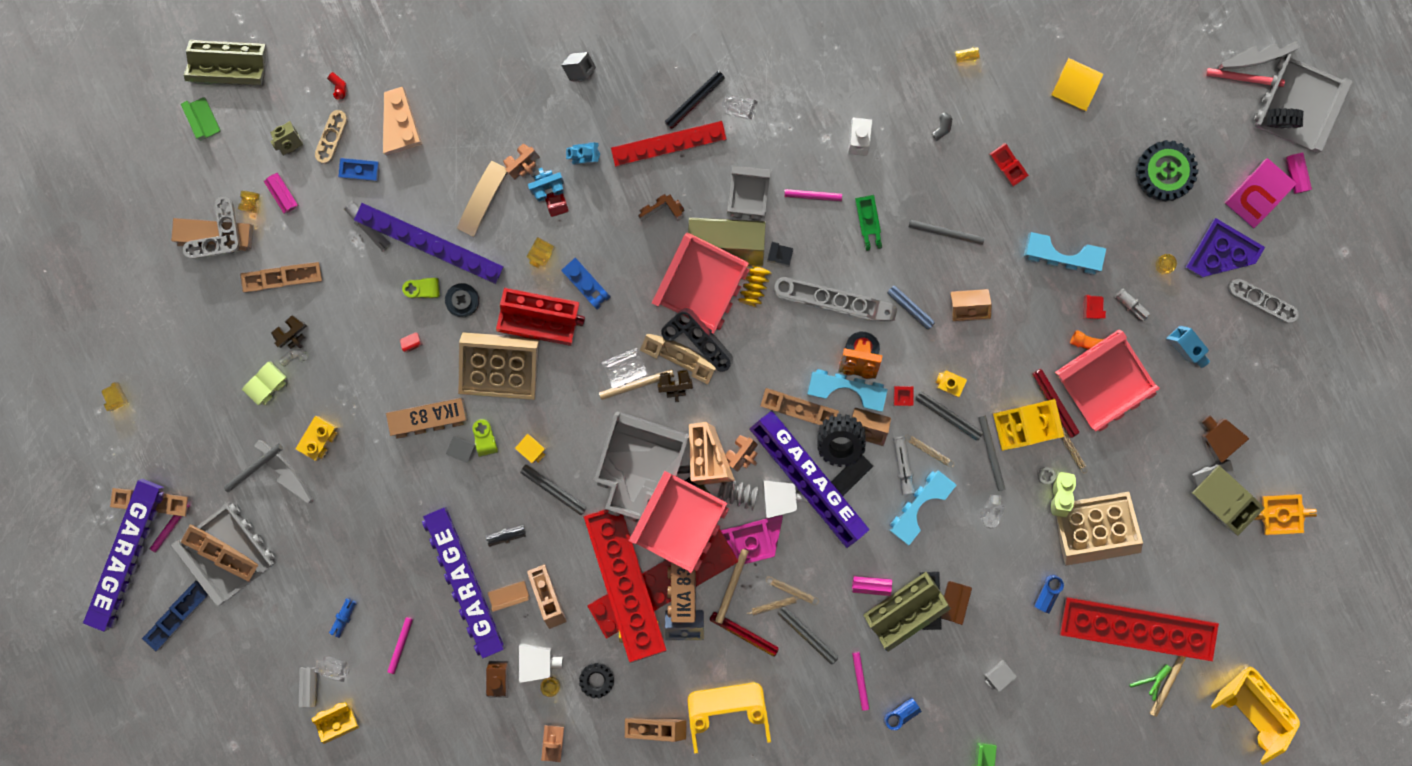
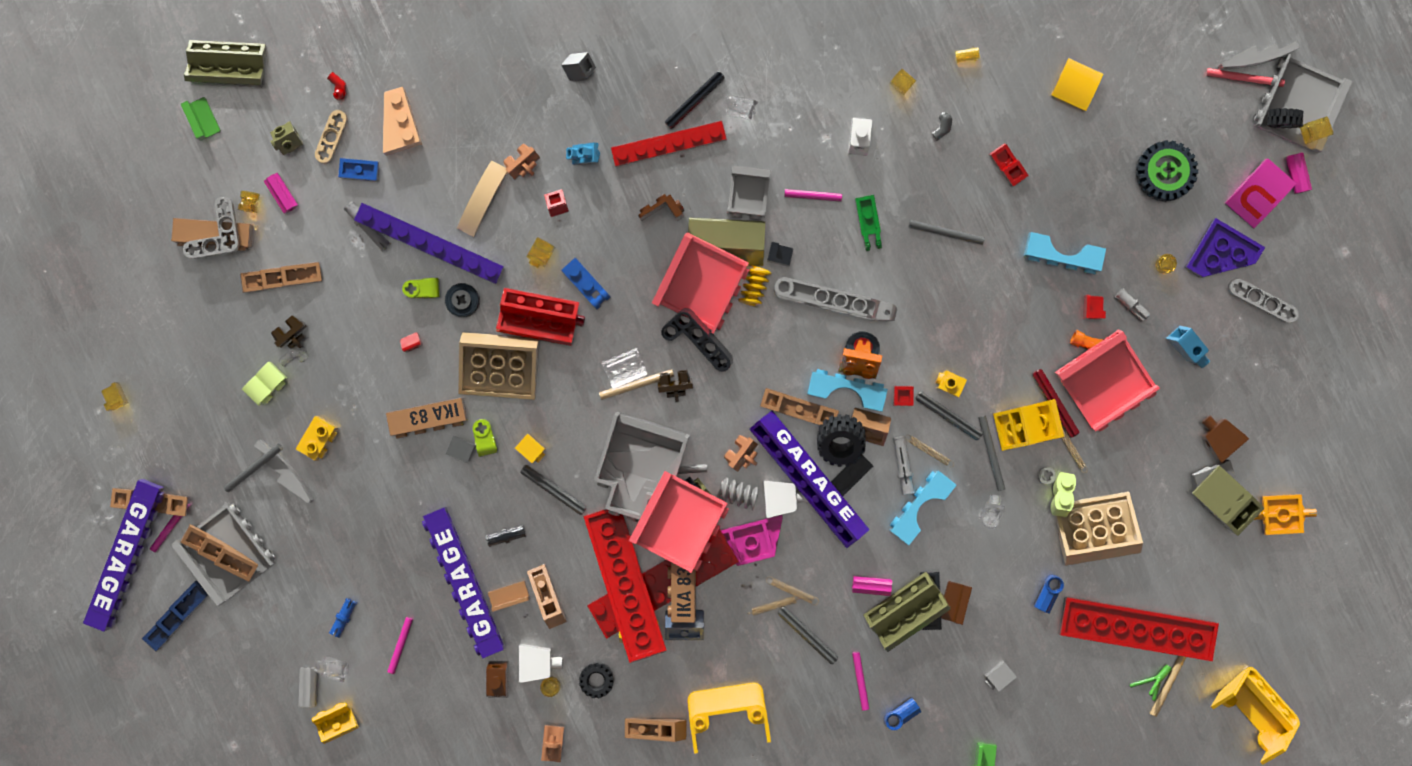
(545, 181): dark azure hips -> none
(680, 355): tan slope -> none
(707, 456): light nougat wedge -> none
(731, 586): tan bar -> none
(746, 635): dark red axle -> none
(902, 81): none -> clear yellow slope
(910, 307): sand blue axle -> none
(971, 305): panel -> none
(1316, 130): none -> clear yellow panel

